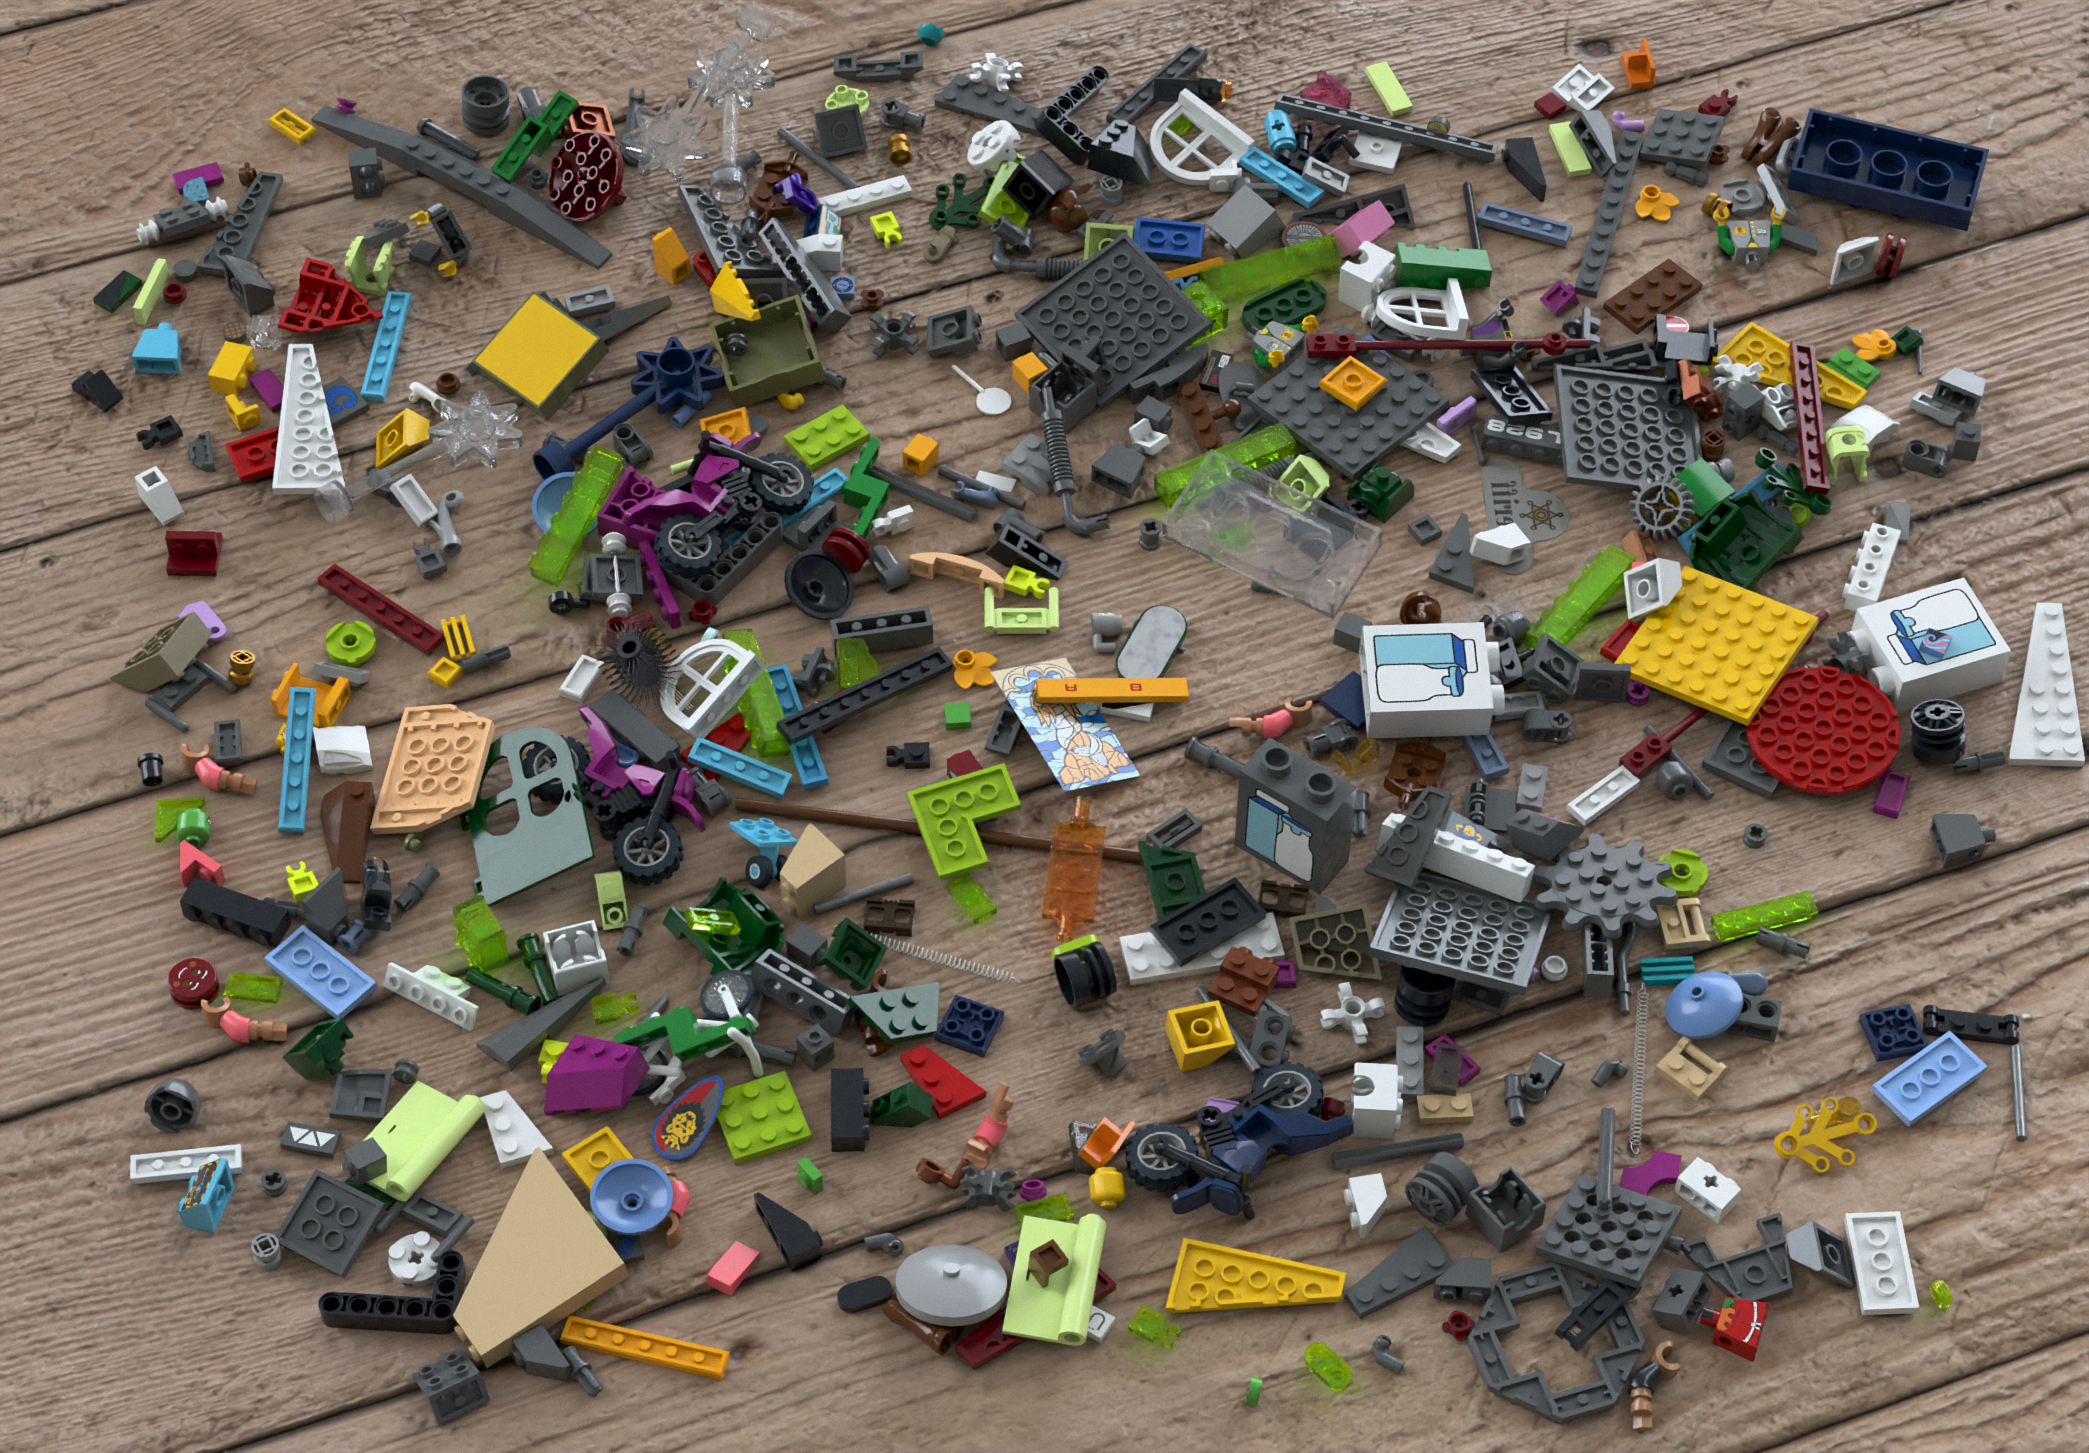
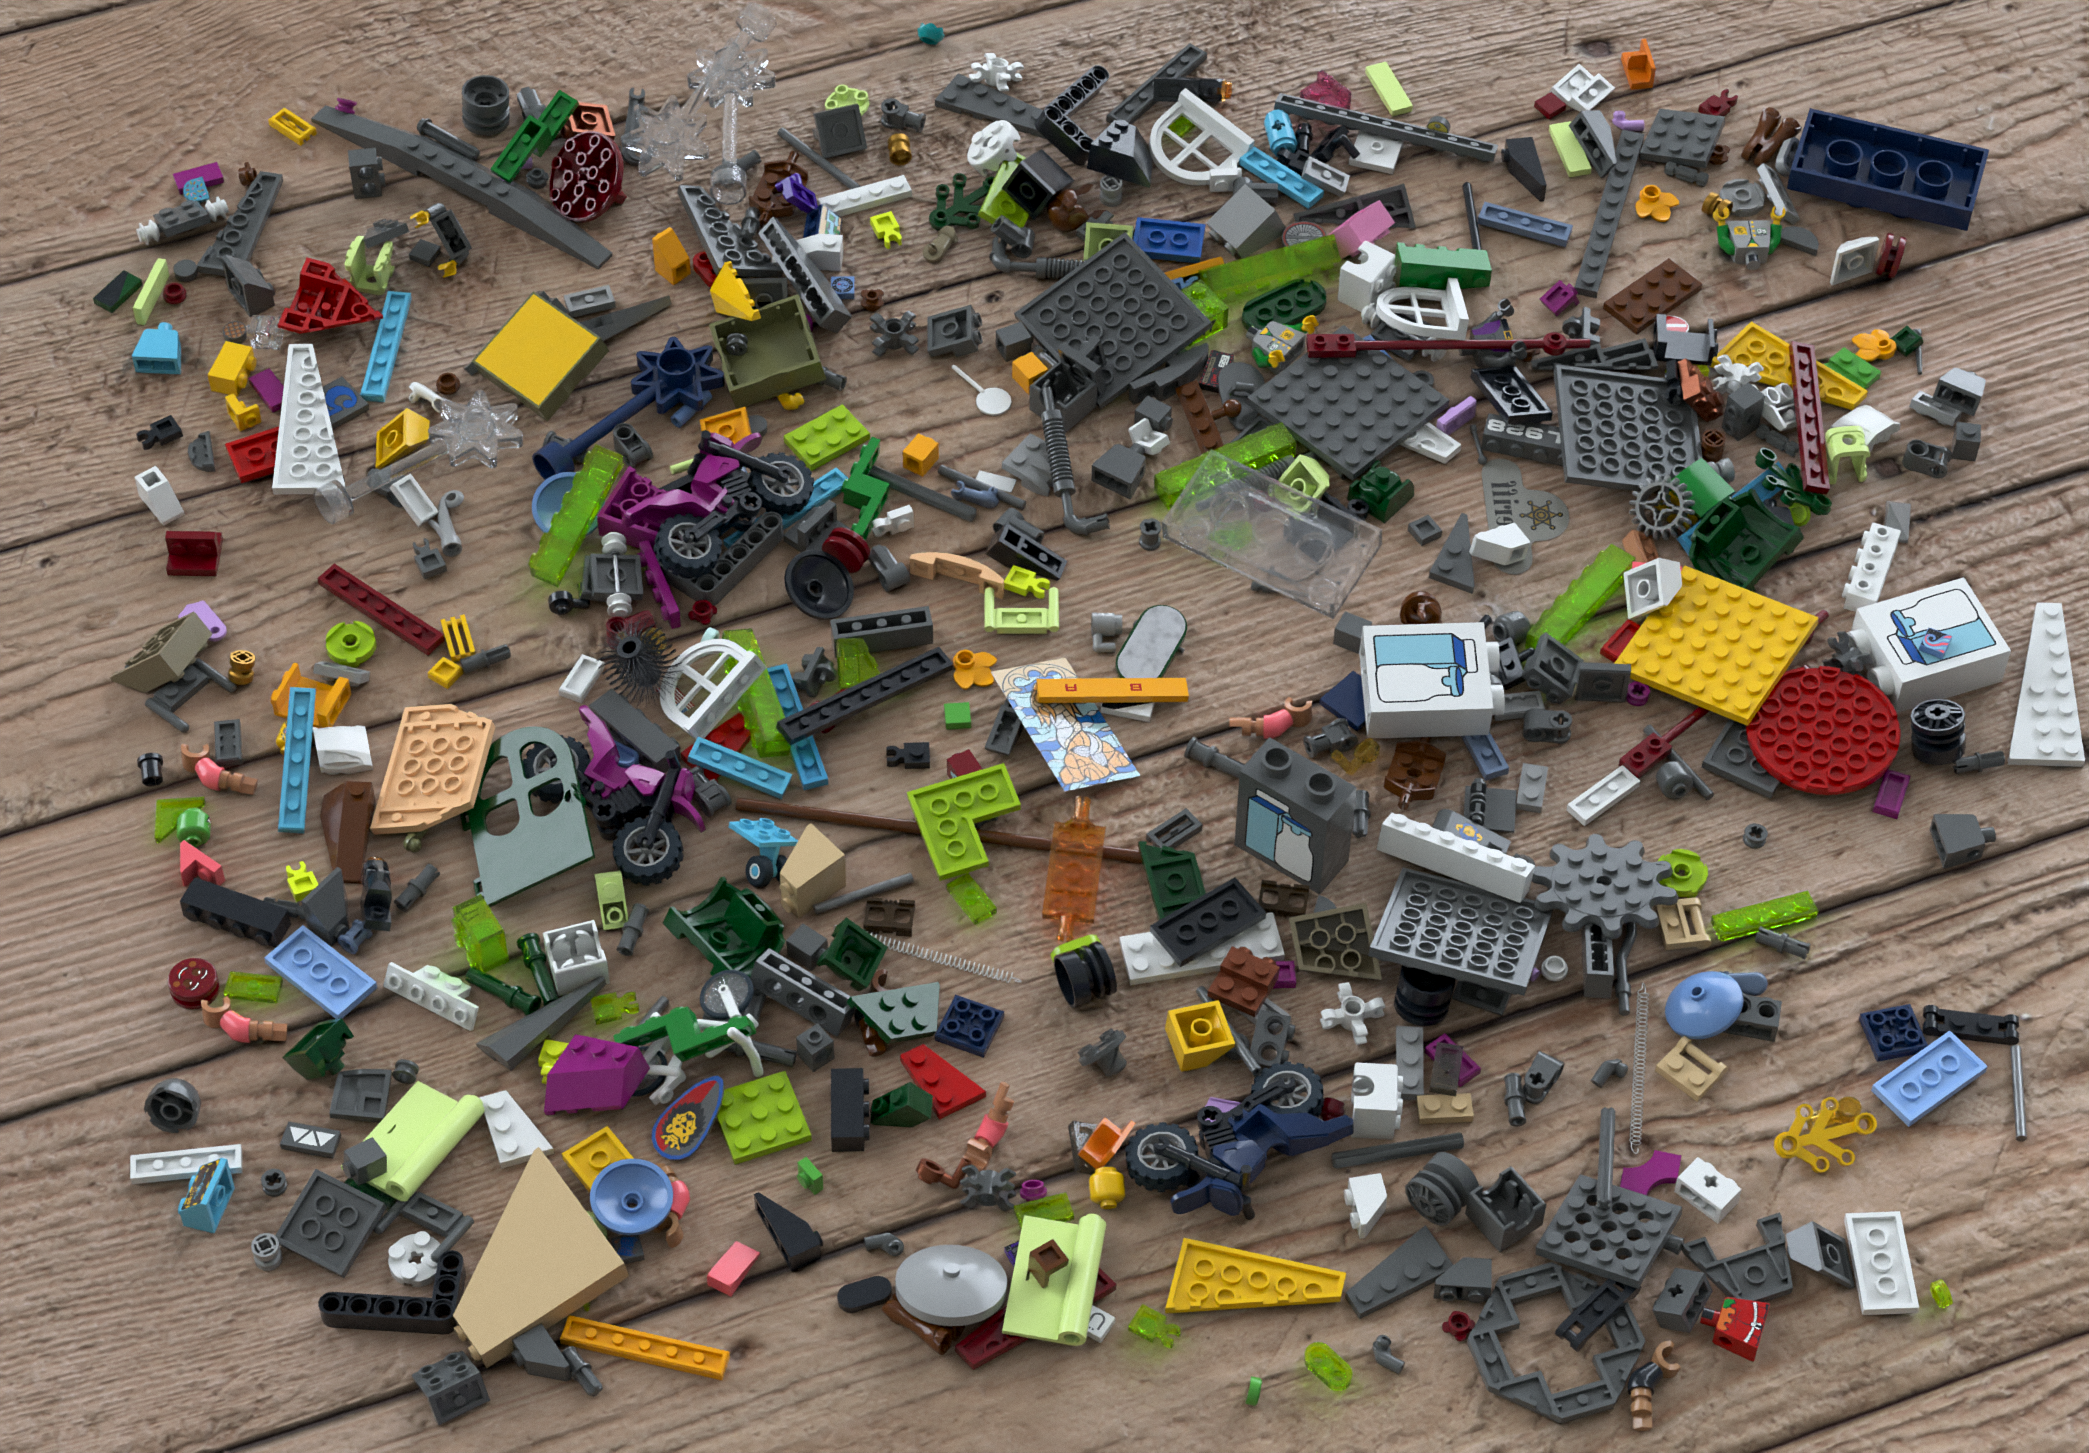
(97, 389): black slope -> none
(712, 921): clear neon green plate -> none
(878, 70): dark grey slope -> none
(1353, 383): light orange plate -> none
(1411, 841): dark grey wing -> none
(1541, 833): dark grey slope -> none
(1666, 967): teal tile -> none

